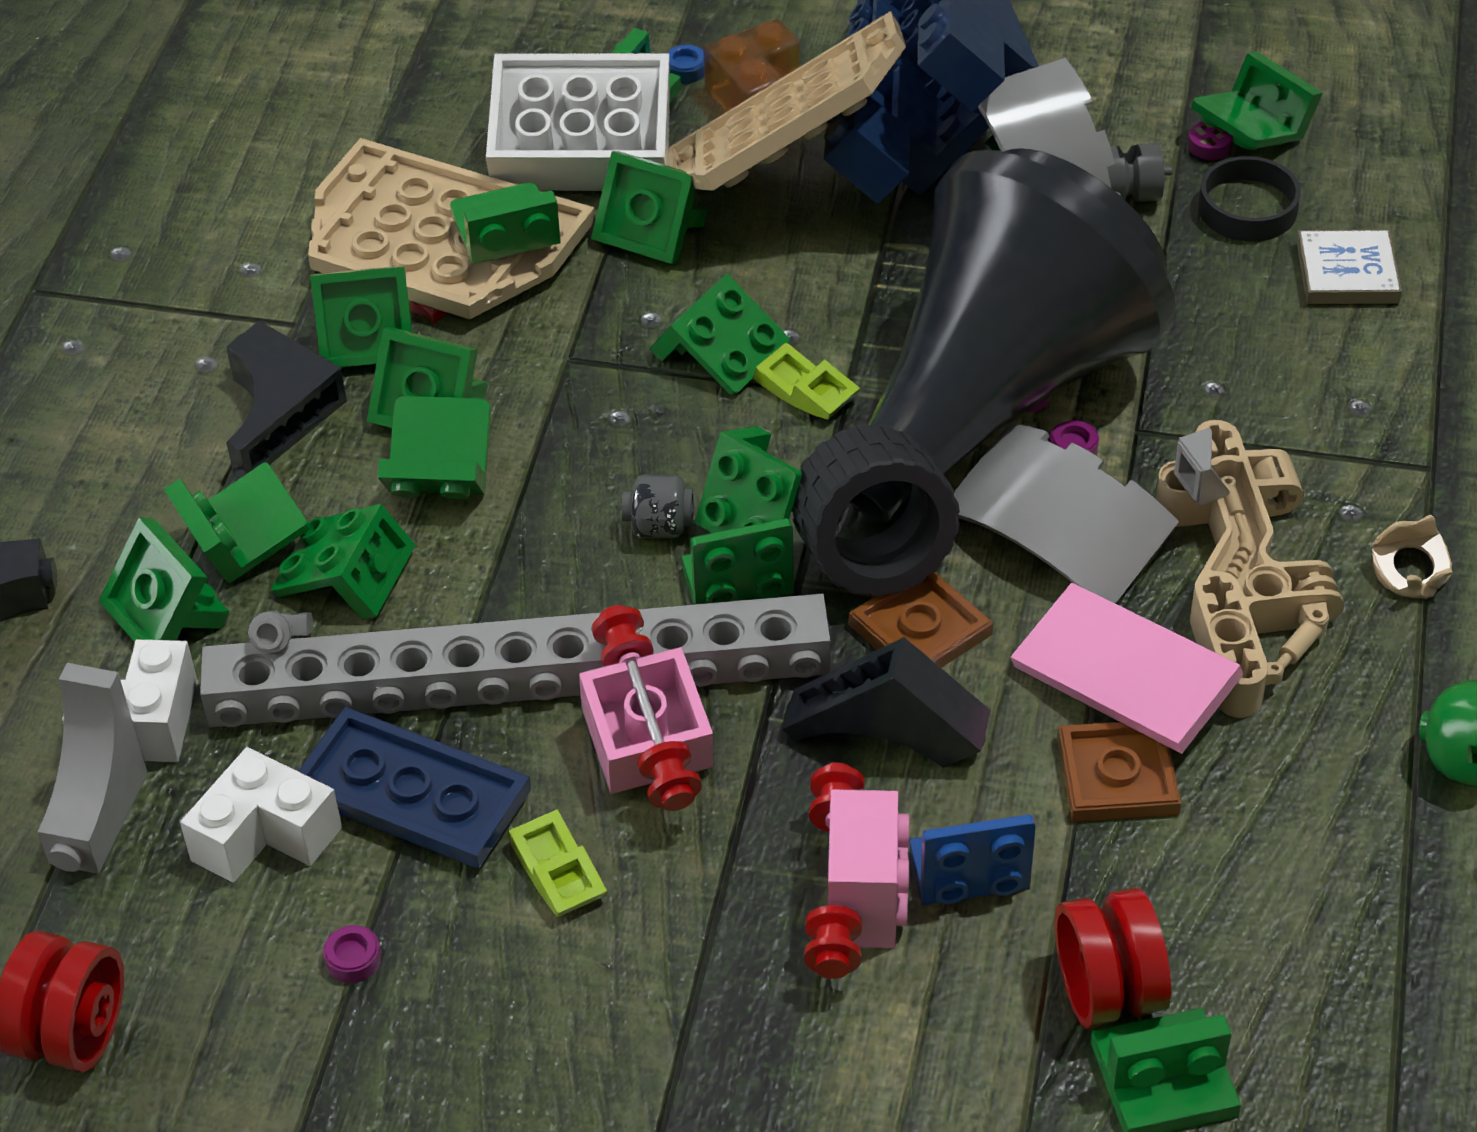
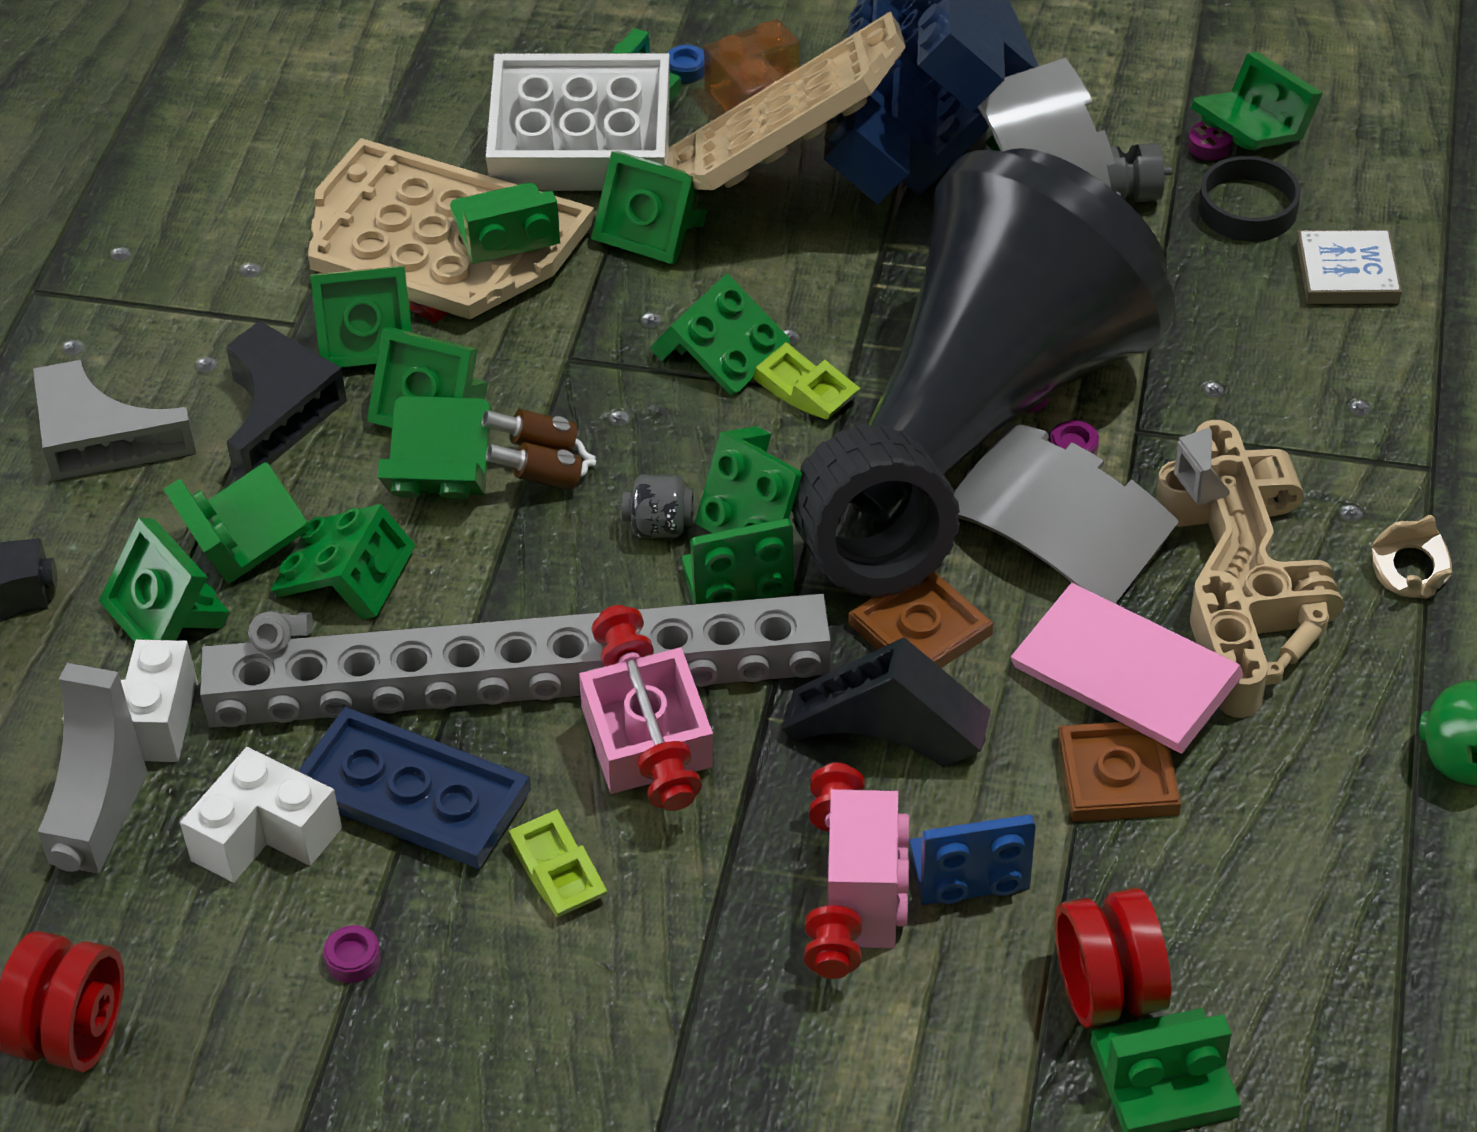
(94, 433): none -> light grey arch
(543, 448): none -> reddish brown piece

